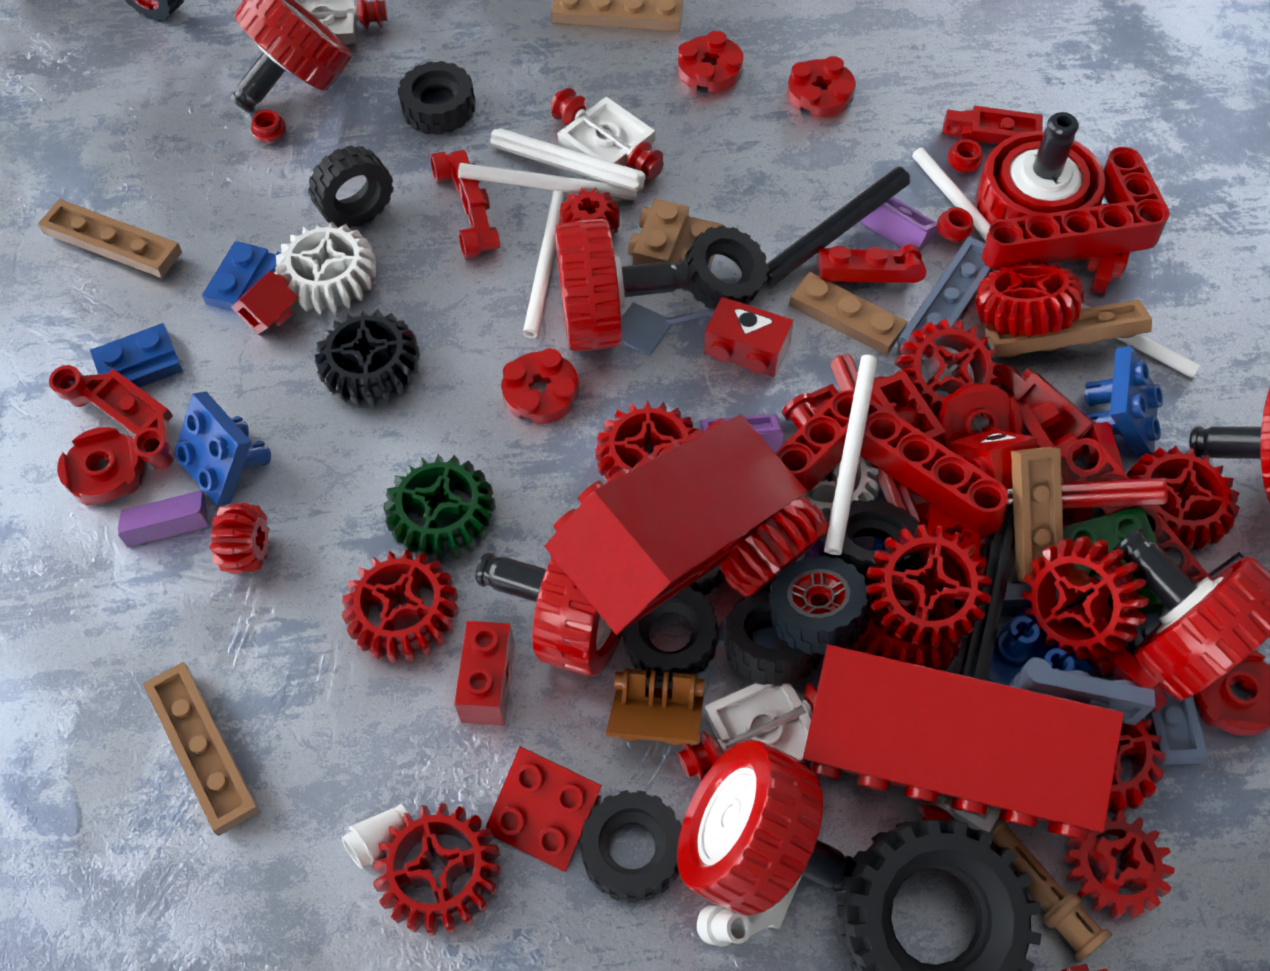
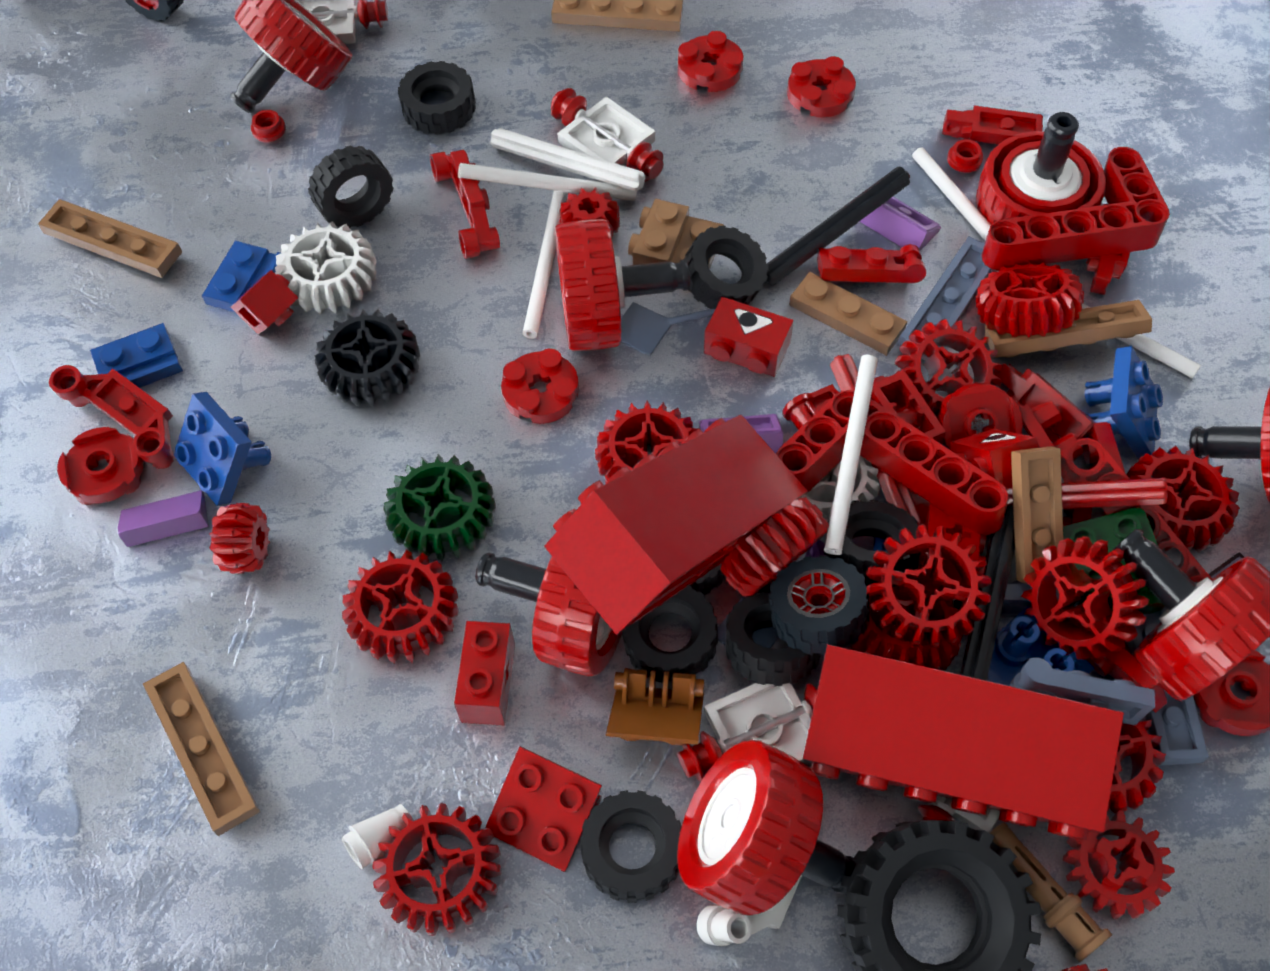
(955, 224): red plate -> none

